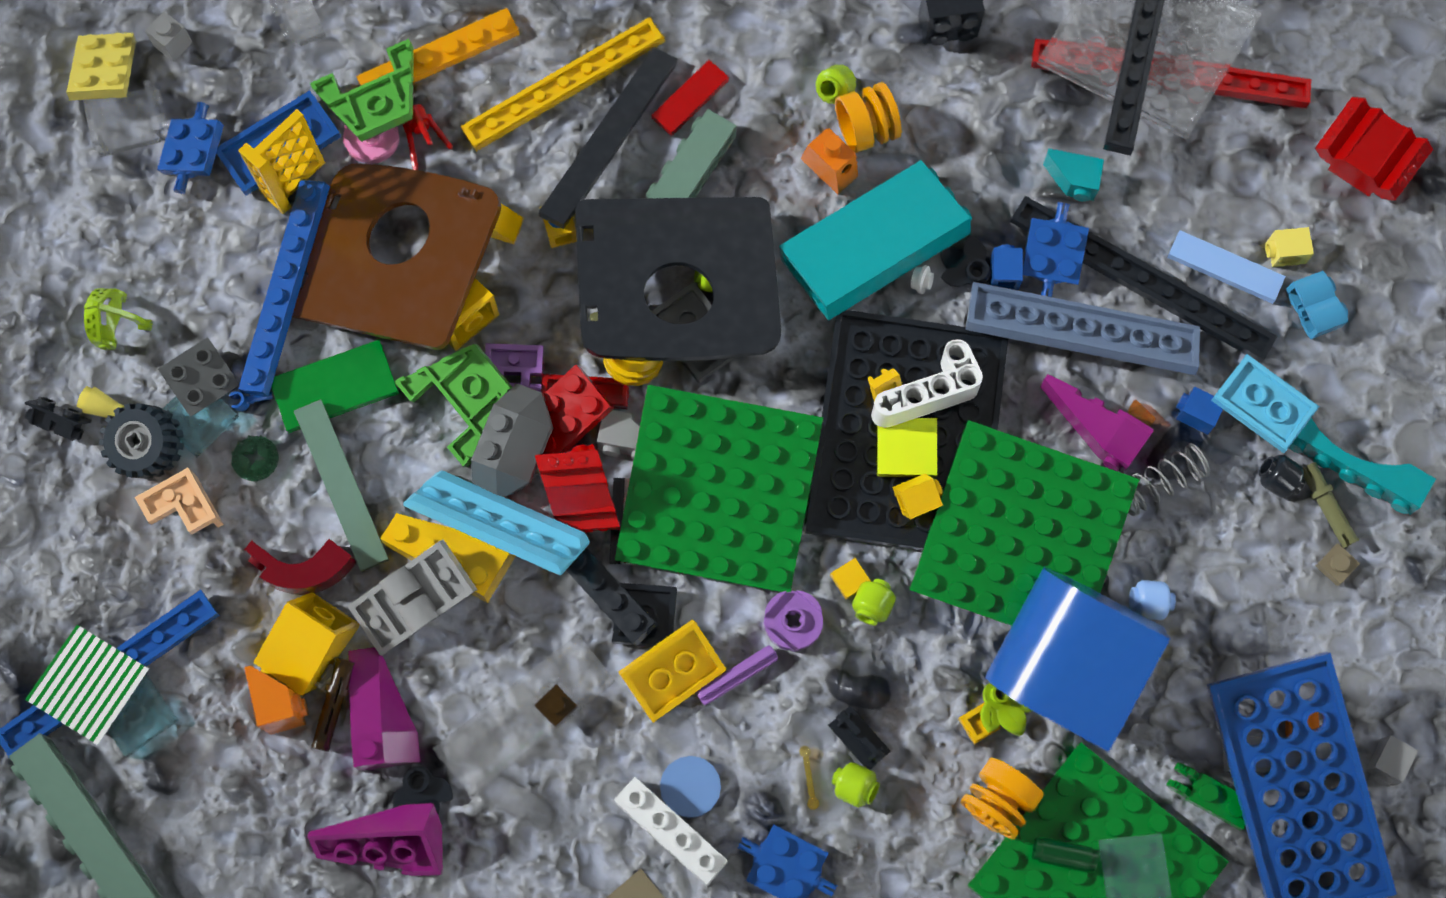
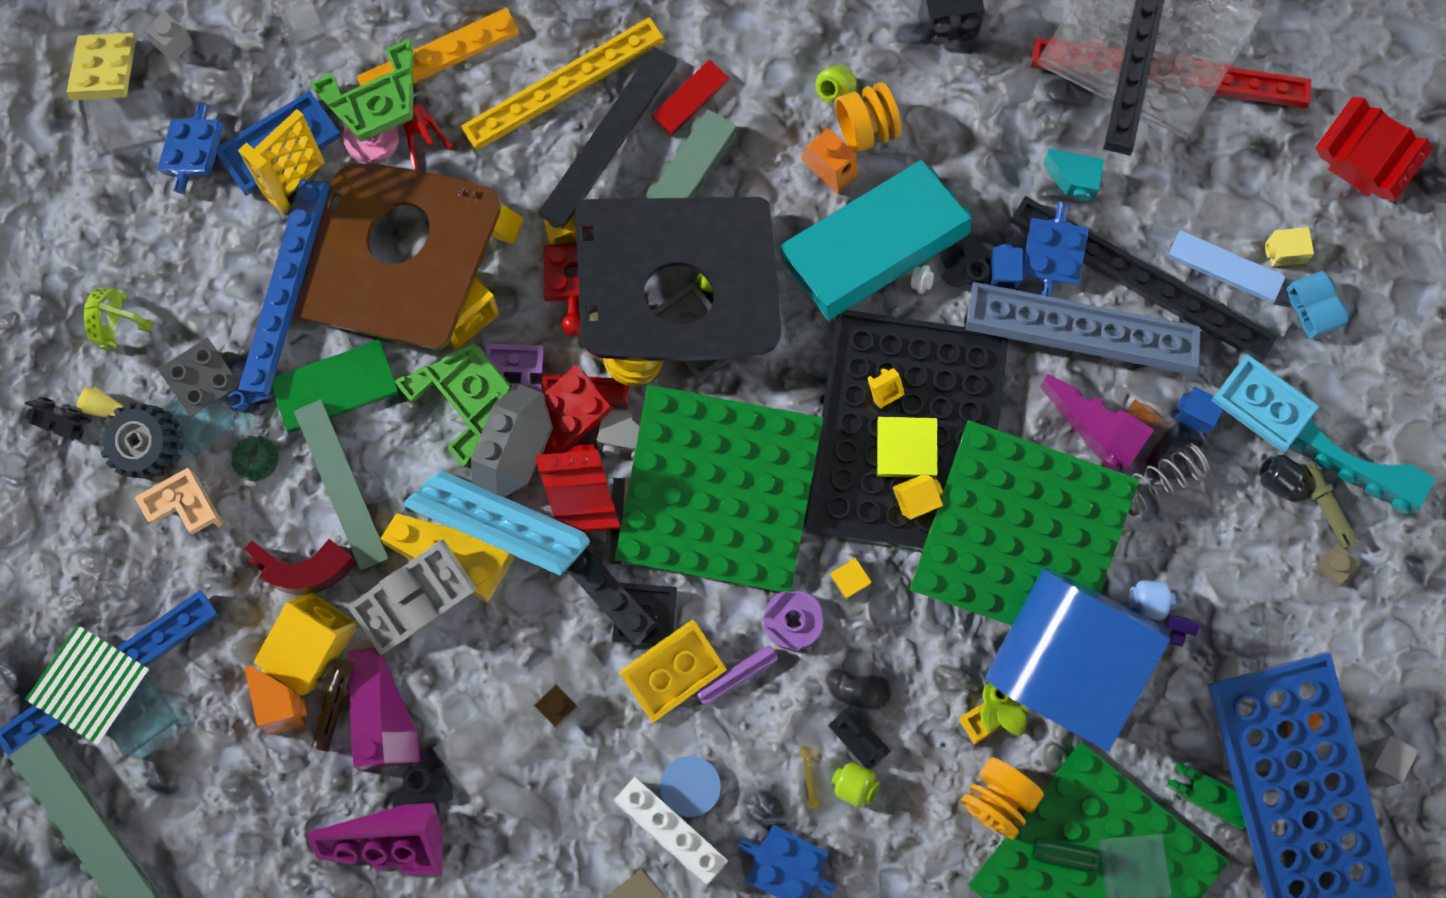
(558, 286): none -> red plate
(874, 602): lime head -> none
(893, 407): white beam -> none
(1180, 627): none -> dark purple tile

